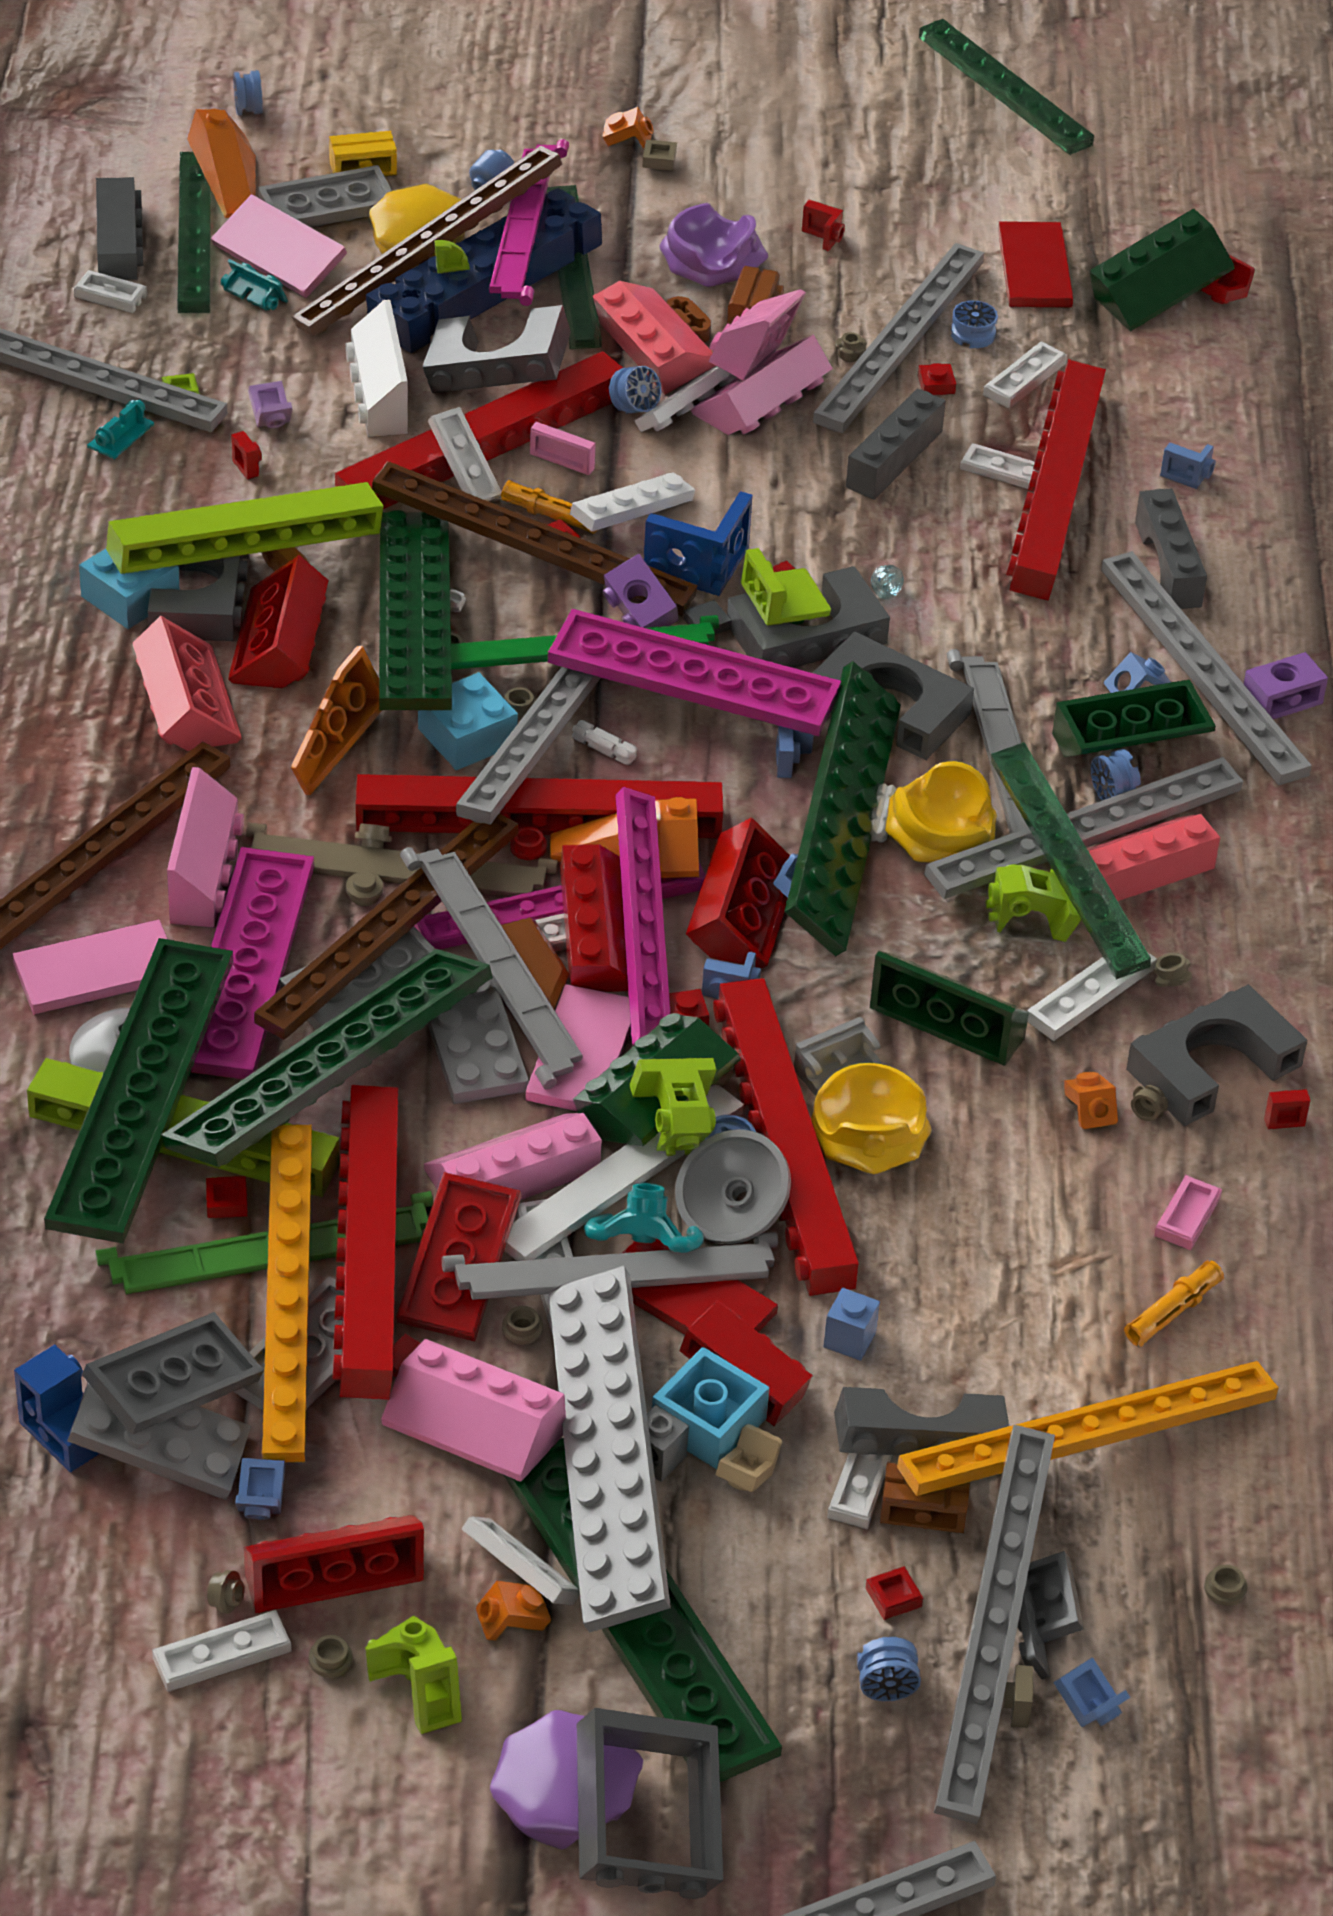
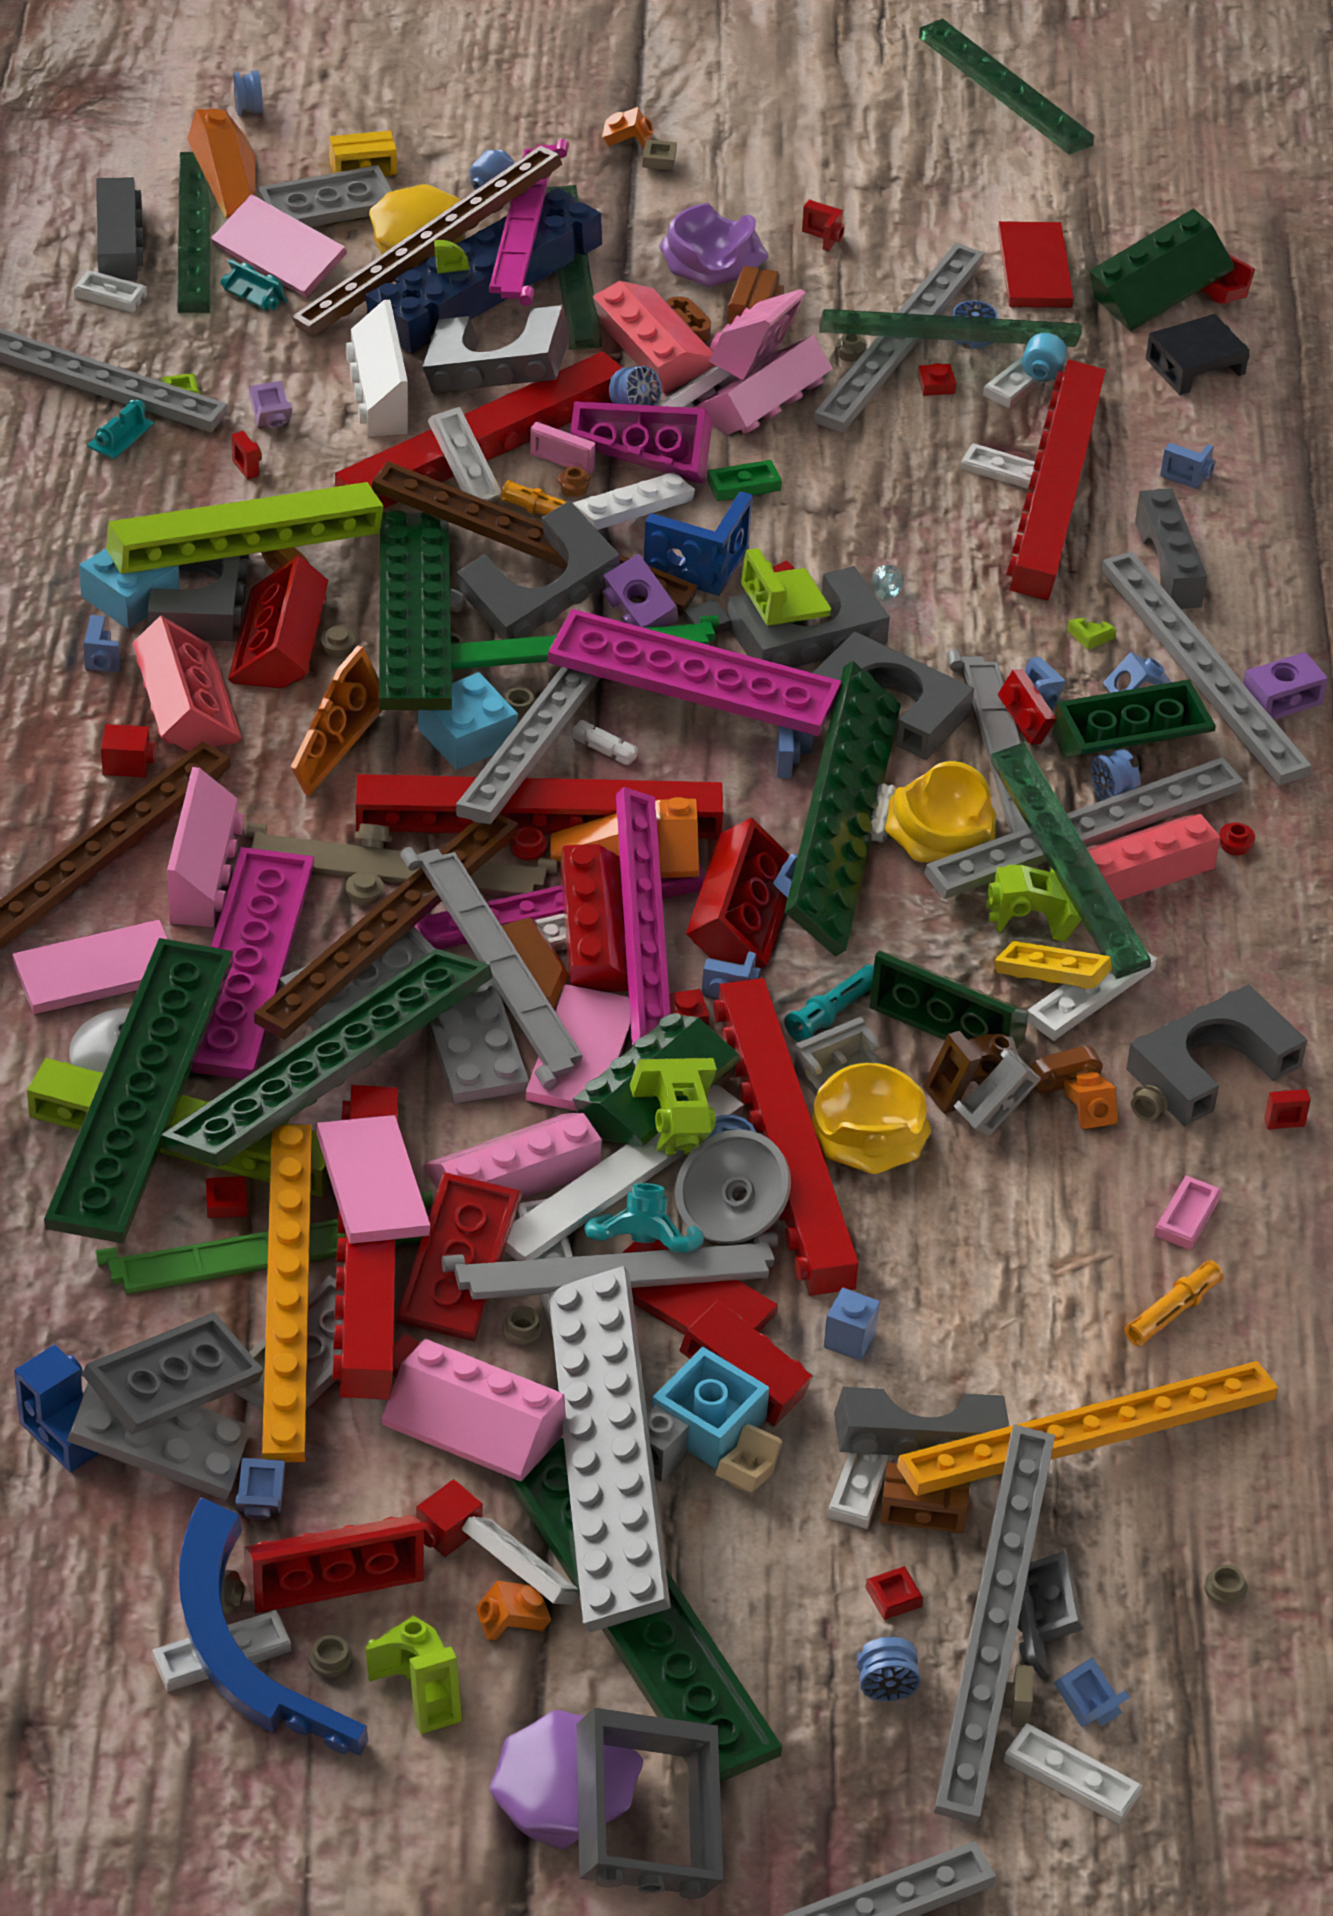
(99, 650): none -> medium blue bracket
(126, 750): none -> red brick
(202, 1568): none -> blue arch
(337, 642): none -> dark tan plate
(372, 1179): none -> bright pink tile
(445, 1515): none -> red brick
(519, 610): none -> dark grey arch
(574, 481): none -> dark orange plate
(648, 435): none -> dark pink wedge
(749, 478): none -> green plate
(822, 1010): none -> teal pin
(895, 444): dark grey brick -> none
(944, 327): none -> clear green tile
(961, 1063): none -> reddish brown tile
(998, 1093): none -> light grey hinge
(1026, 706): none -> red plate
(1046, 355): none -> medium azure head
(1046, 680): none -> medium blue bracket
(1053, 964): none -> yellow plate
(1063, 1066): none -> dark orange beam
(1073, 1773): none -> white tile
(1091, 633): none -> lime tile
(1172, 970): dark tan plate -> none
(1195, 349): none -> black panel
(1236, 838): none -> red plate

